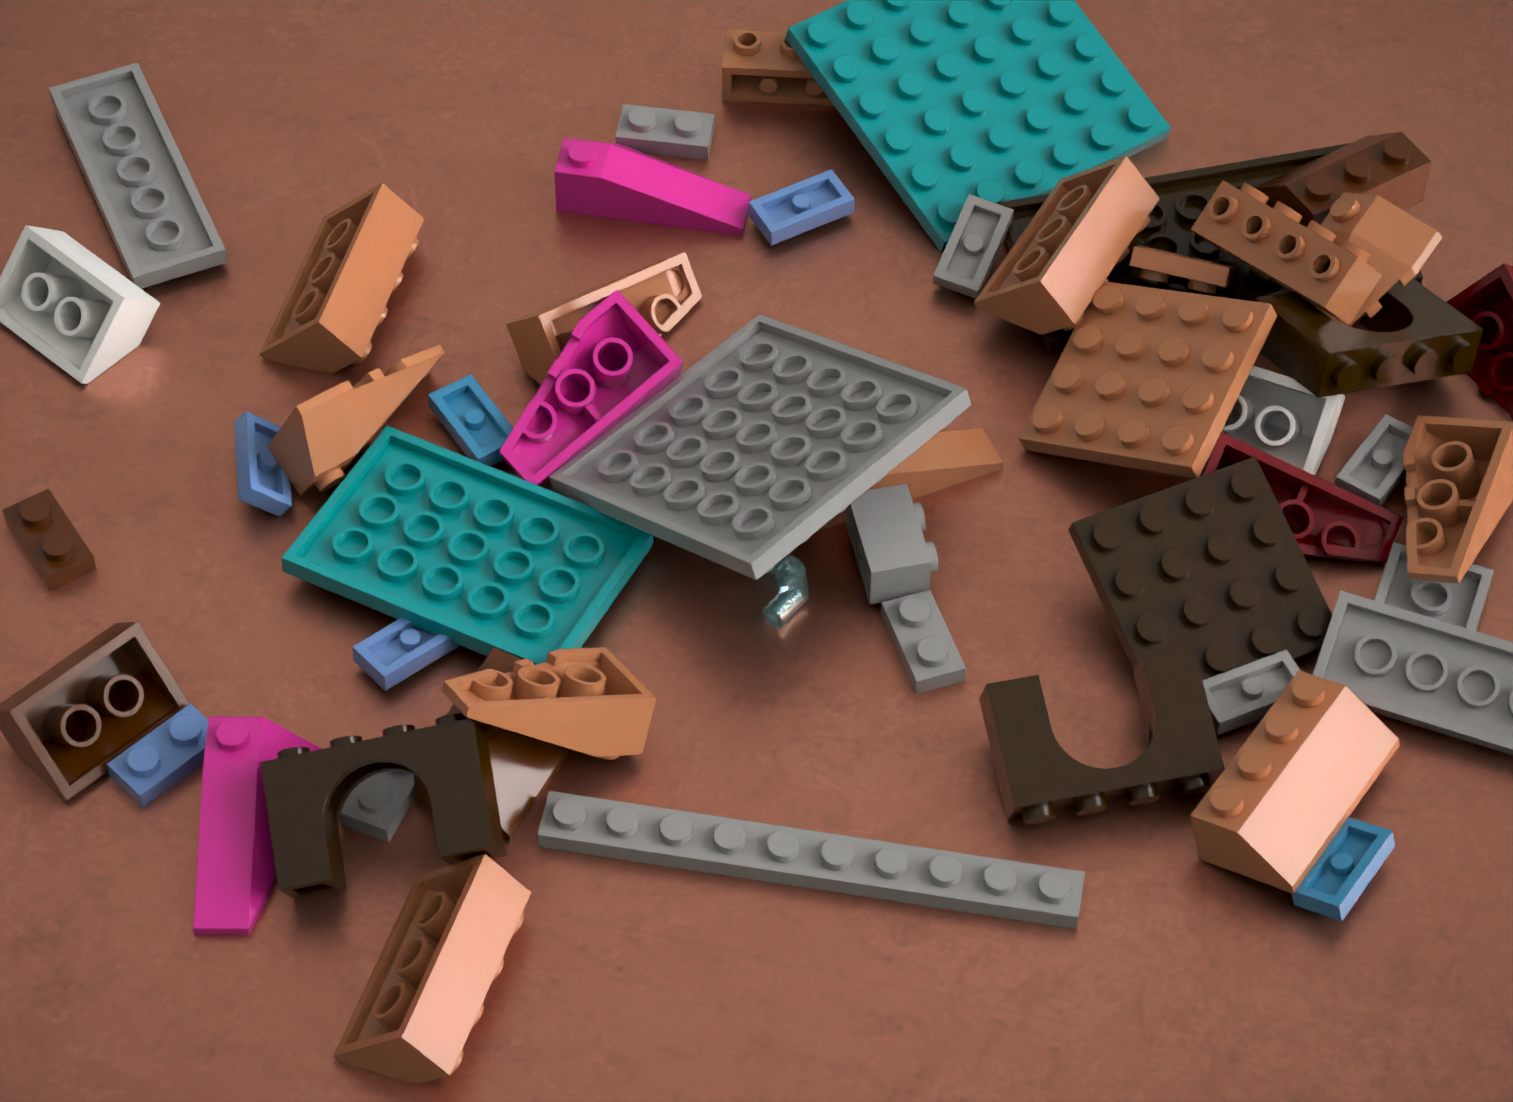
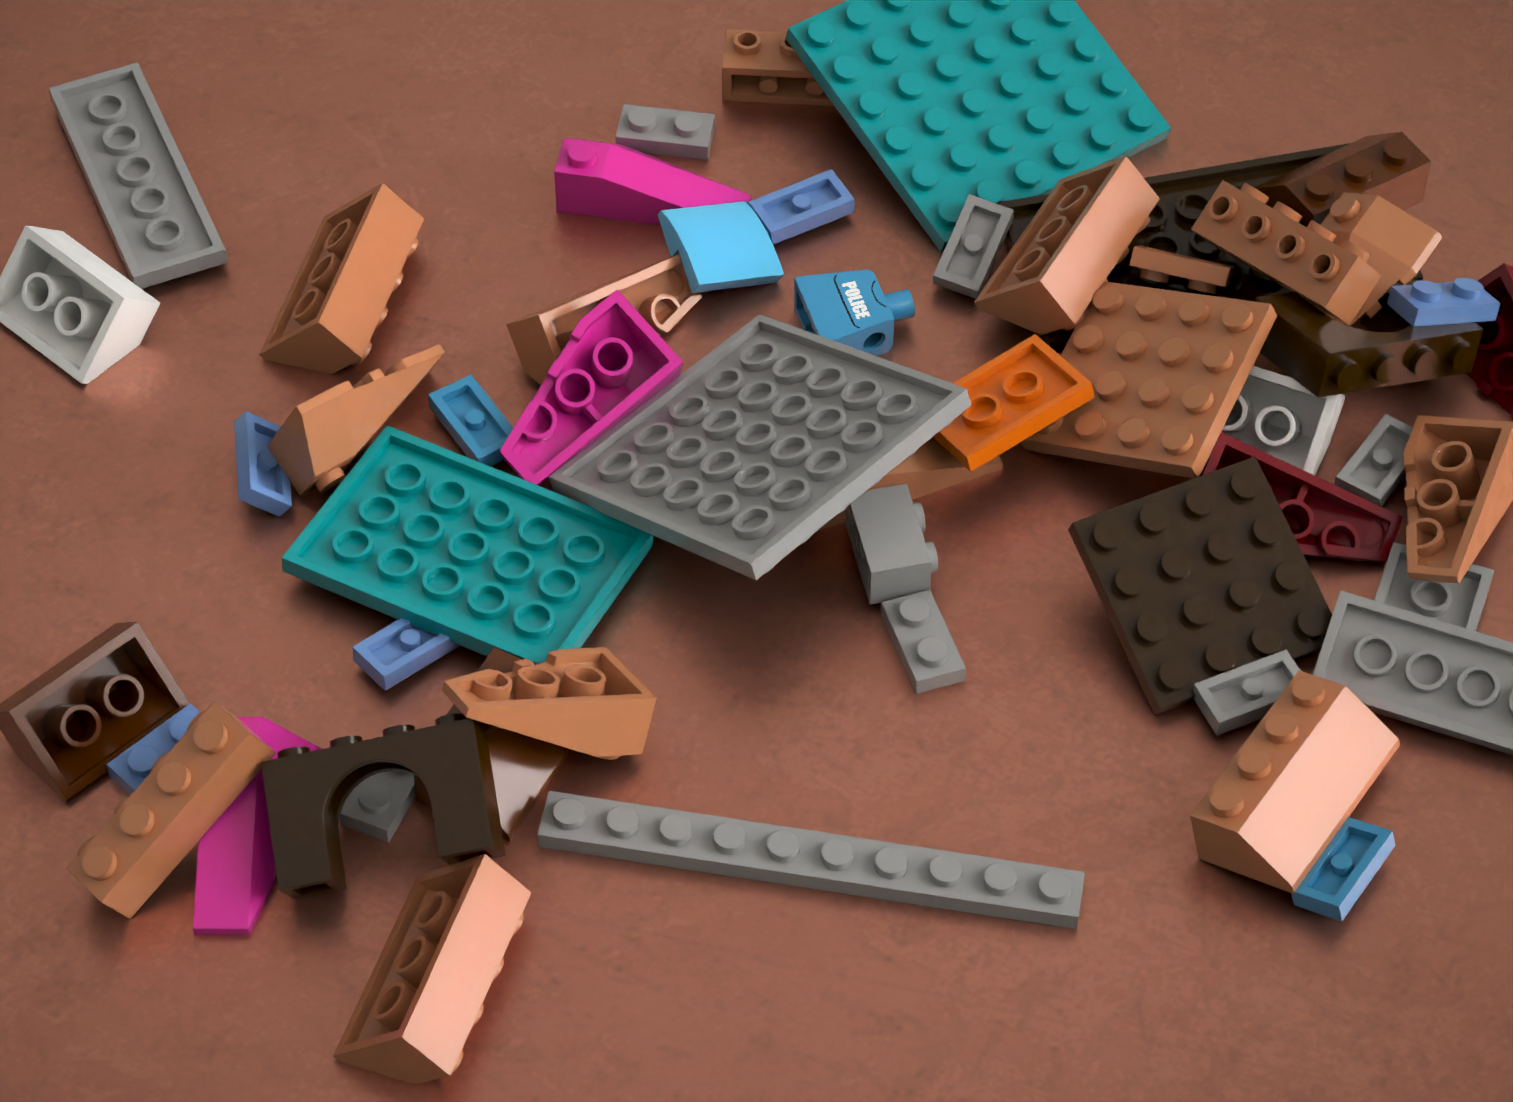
(49, 539): reddish brown plate -> none
(170, 810): none -> nougat brick
(721, 246): none -> medium azure slope
(793, 591): clear light blue arm -> none
(851, 309): none -> dark azure torso
(1013, 401): none -> orange plate
(1043, 779): dark brown arch -> none
(1443, 303): none -> medium blue plate

